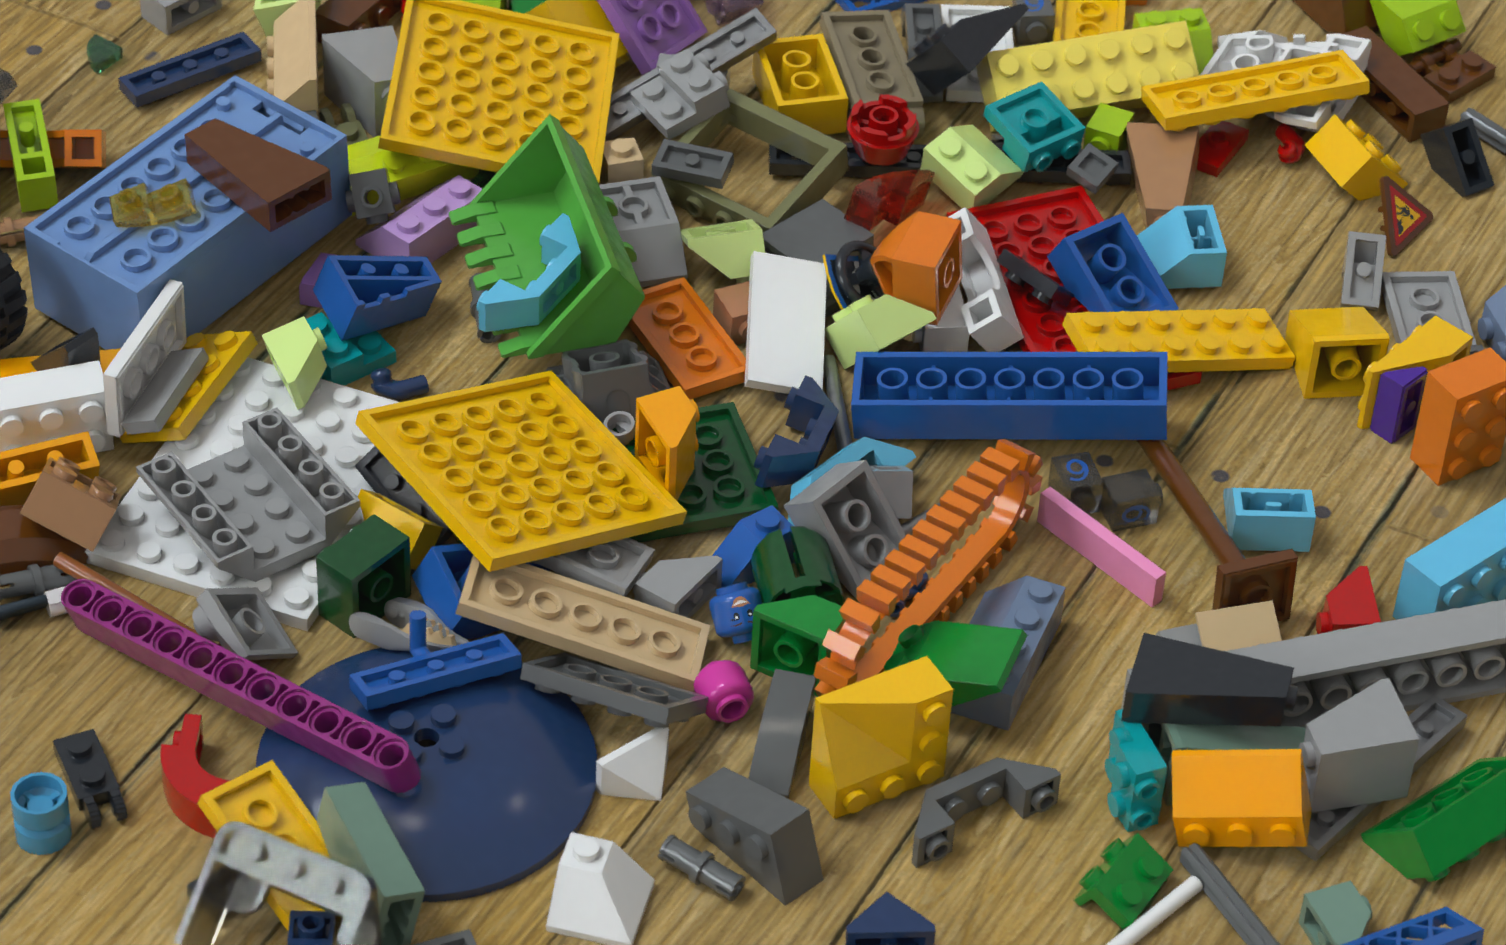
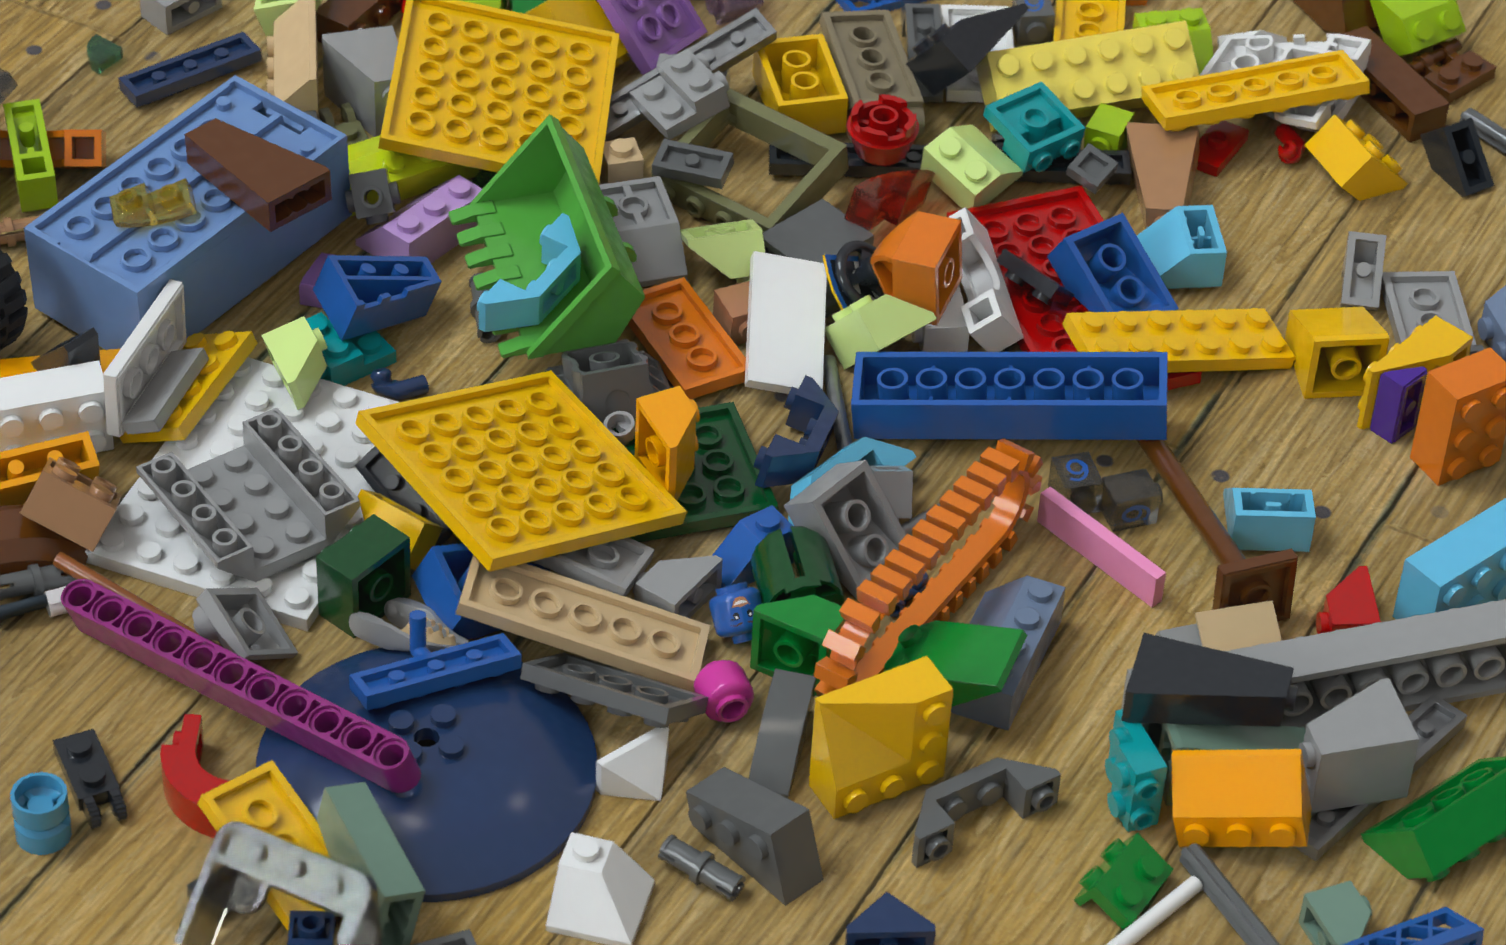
(1402, 216): piece -> none

